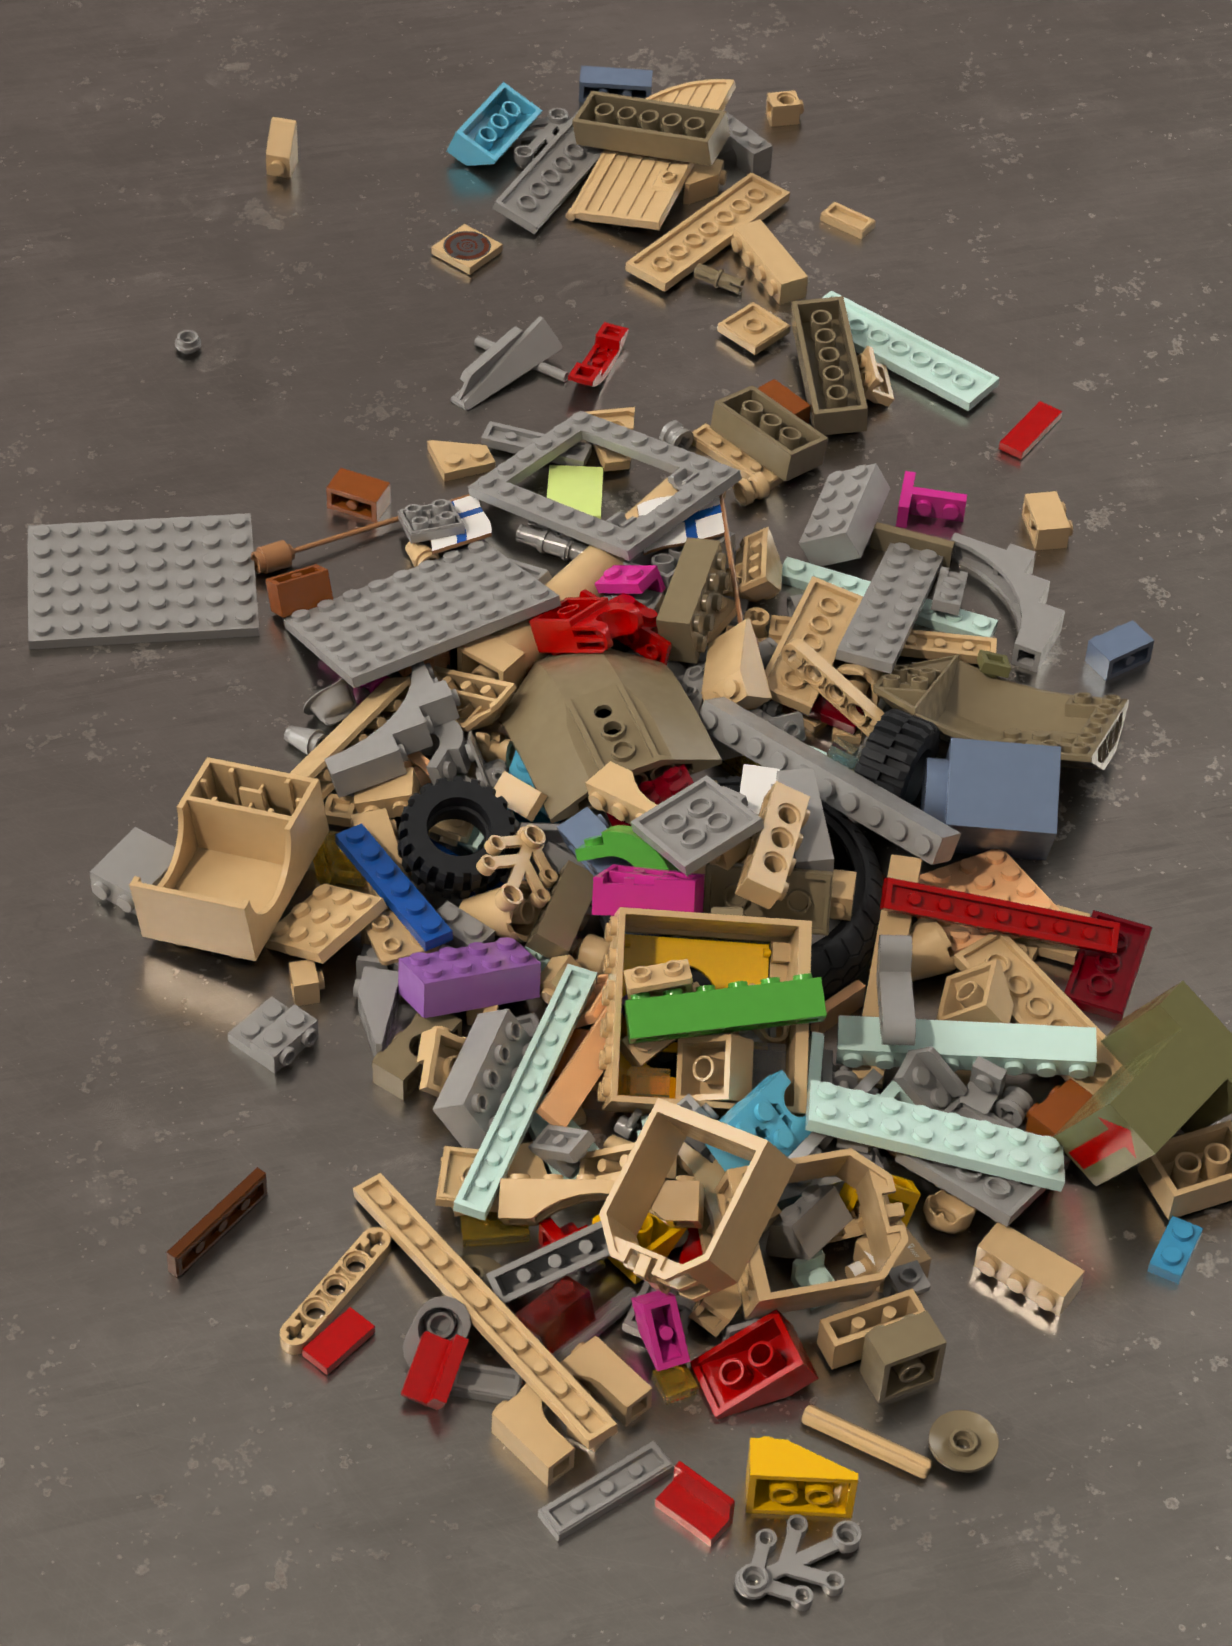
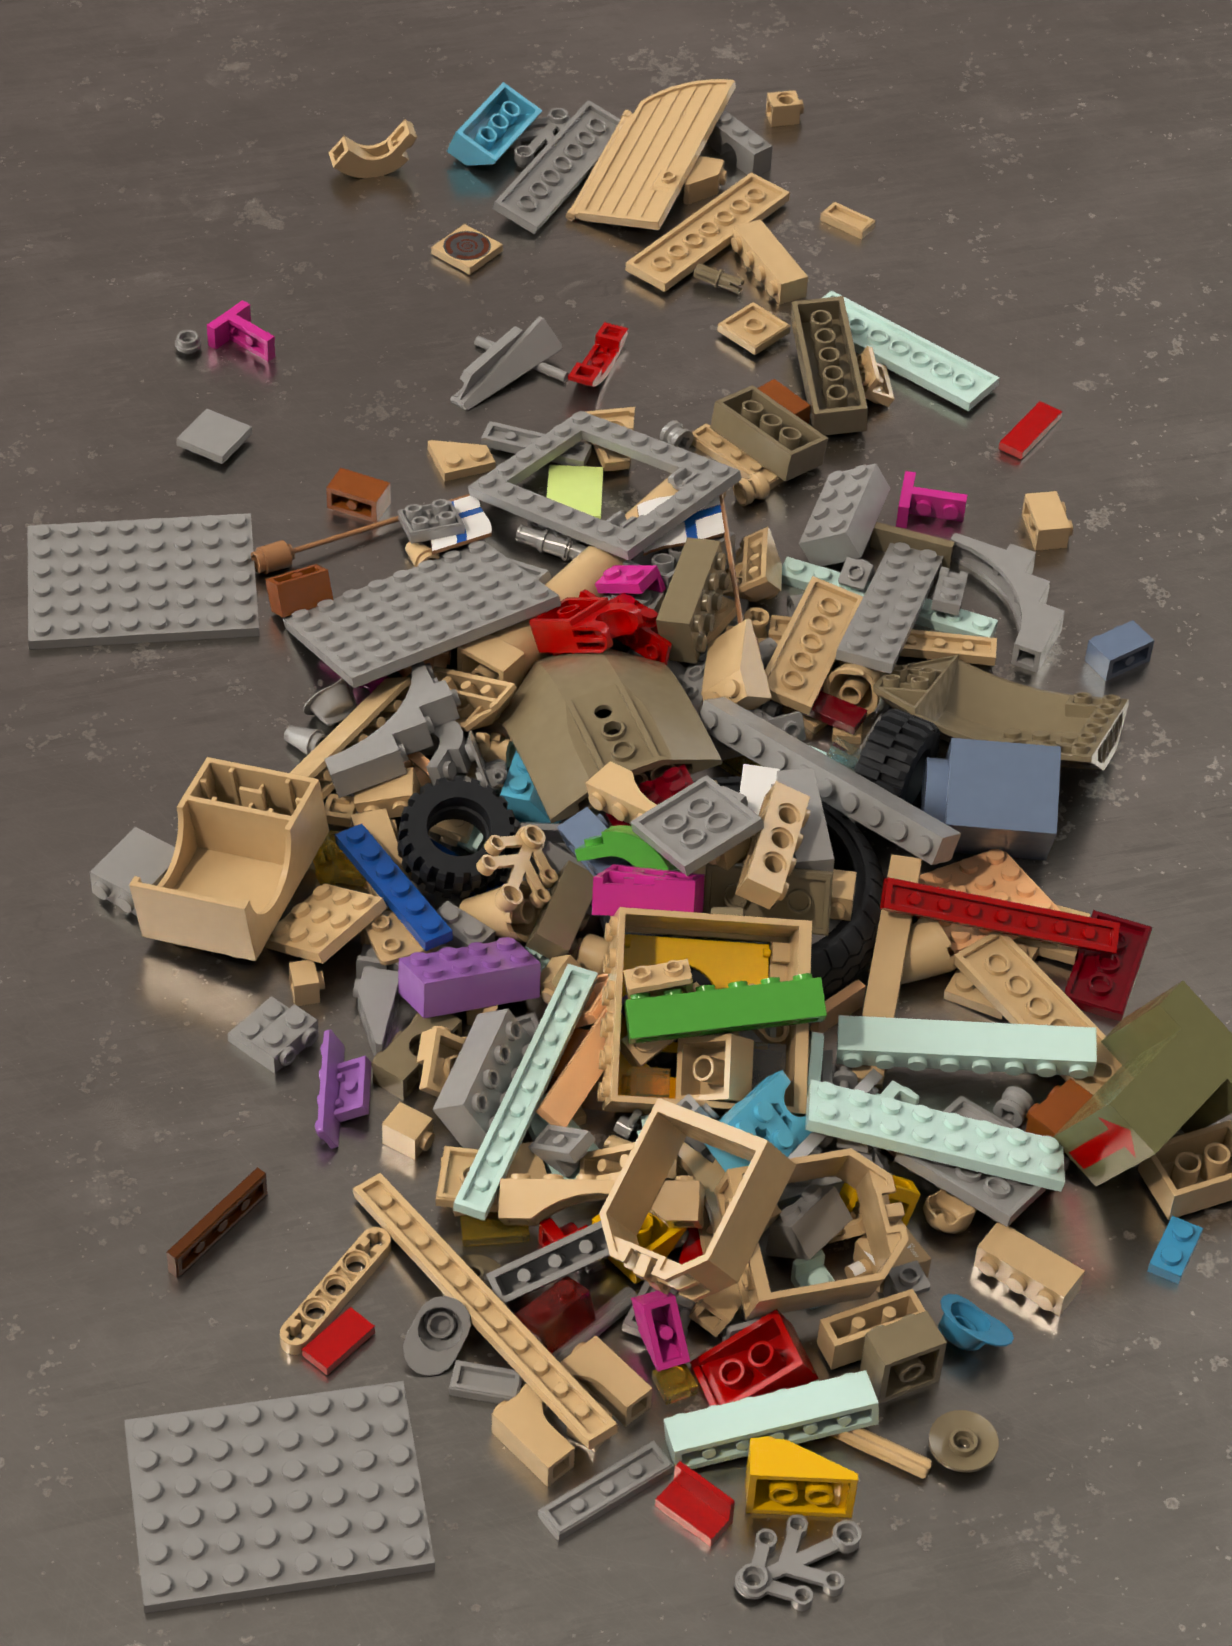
(214, 436): none -> light grey tile
(237, 327): none -> dark pink bracket
(276, 1496): none -> light grey plate
(282, 148): tan slope -> none
(342, 1089): none -> medium lavender bracket
(377, 159): none -> tan arch
(408, 1131): none -> tan brick
(434, 1369): red panel -> none
(520, 796): tan tile -> none
(615, 81): sand blue brick -> none
(651, 128): dark tan brick -> none
(788, 1414): none -> light aqua brick
(798, 652): tan beam -> none
(856, 573): none -> light grey bracket
(895, 990): light grey beam -> none
(929, 1079): light grey bracket -> none
(969, 1326): none -> dark azure piece
(977, 995): tan slope -> none
(985, 1086): light grey slope -> none
(993, 664): olive plate -> none

